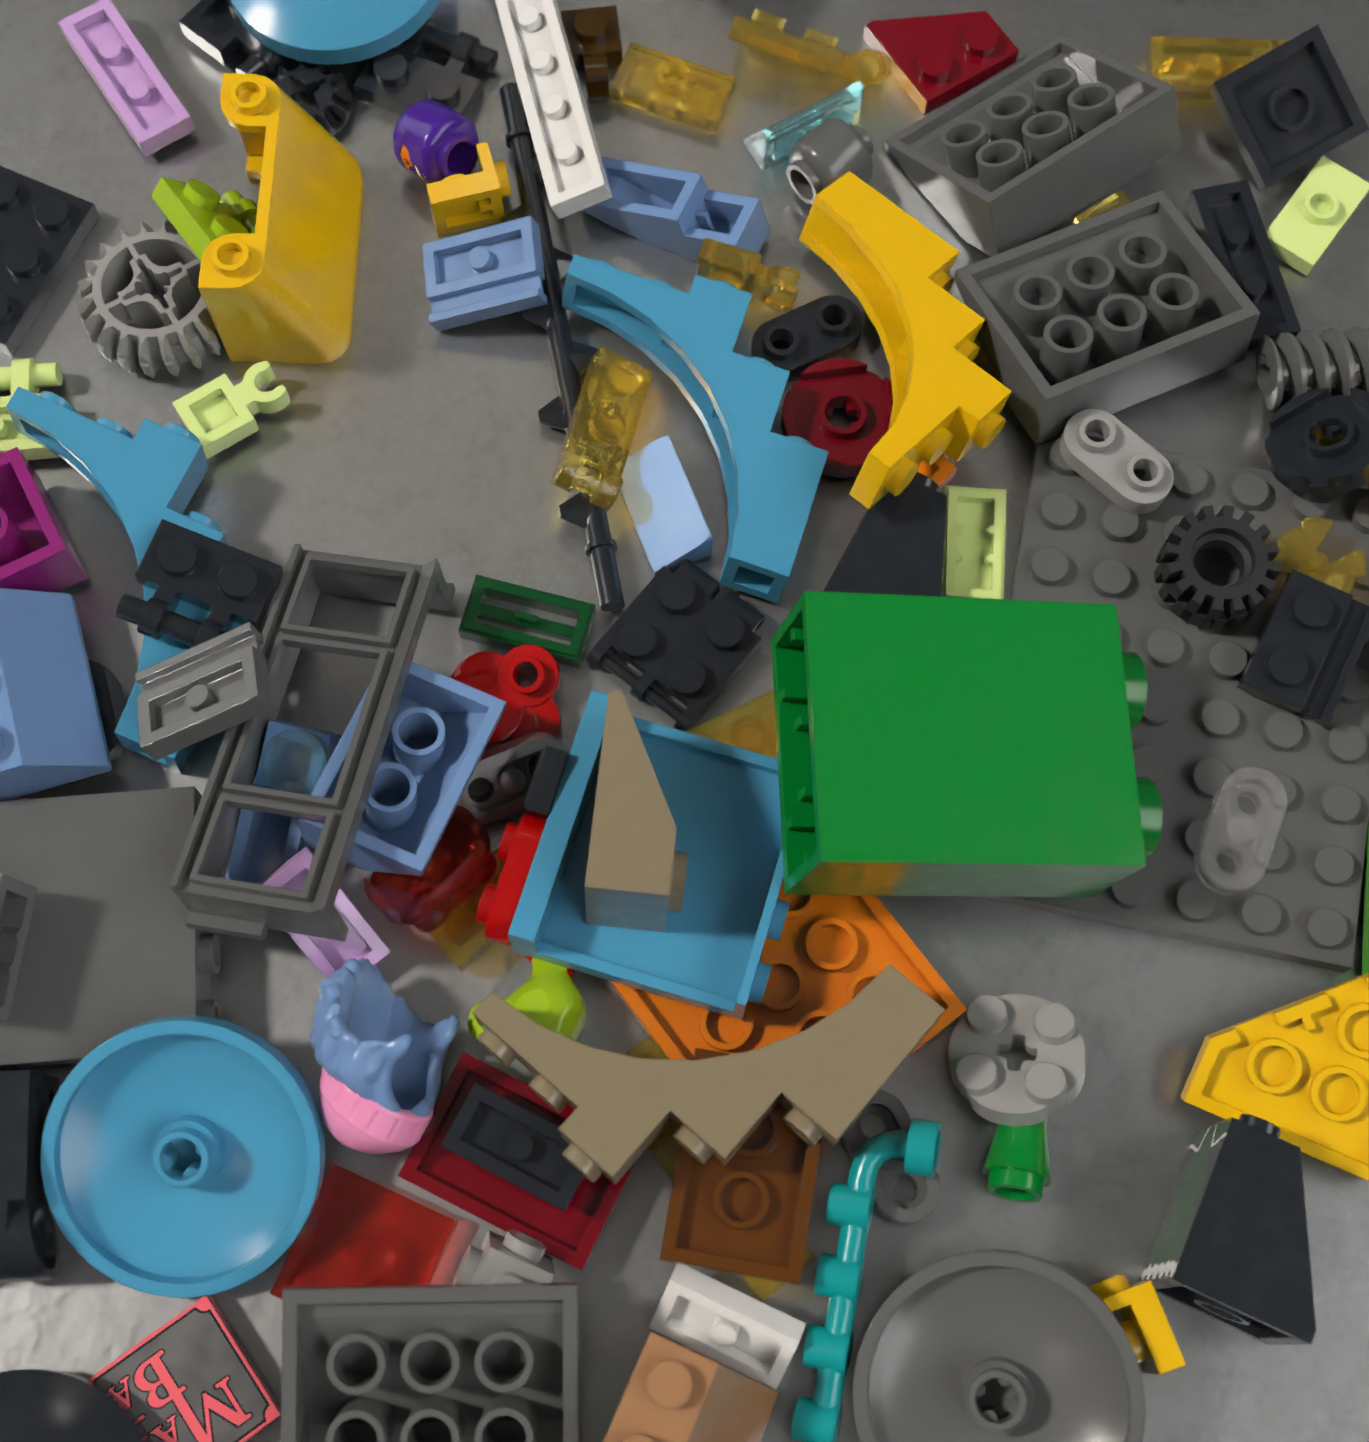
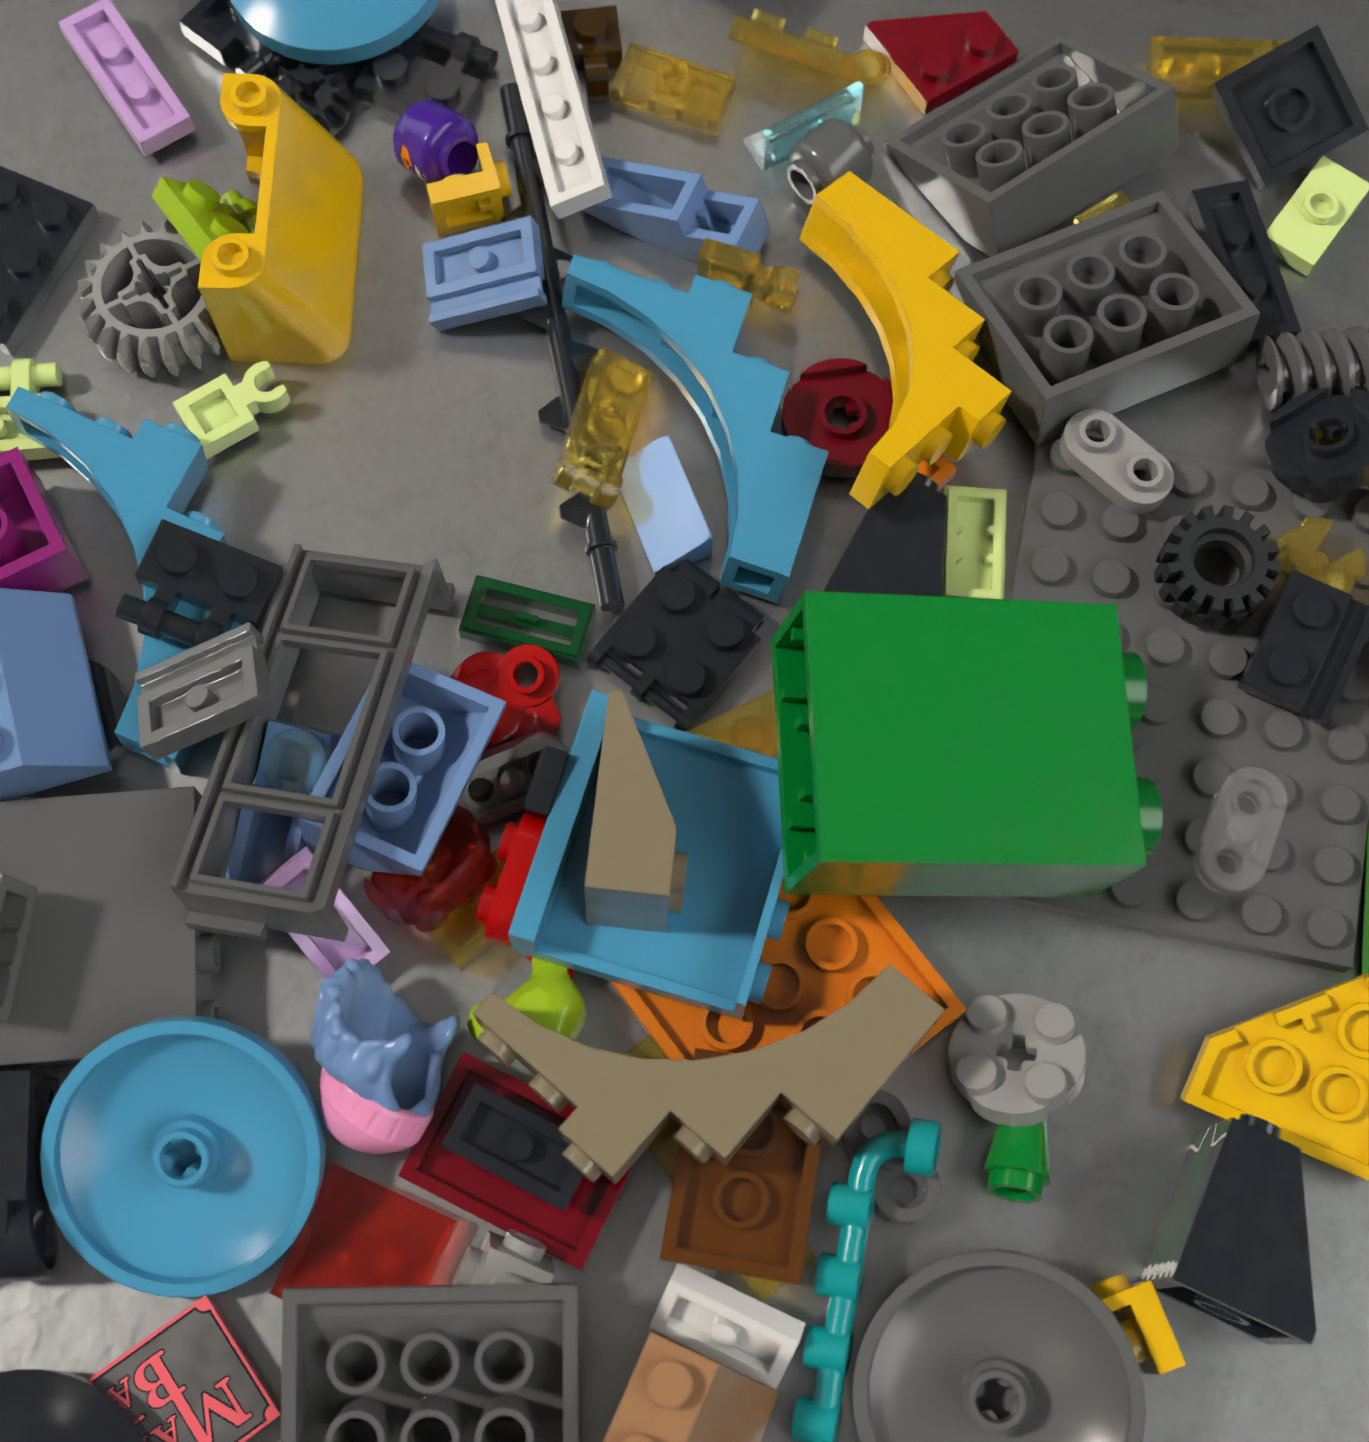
(809, 335): black plate -> none

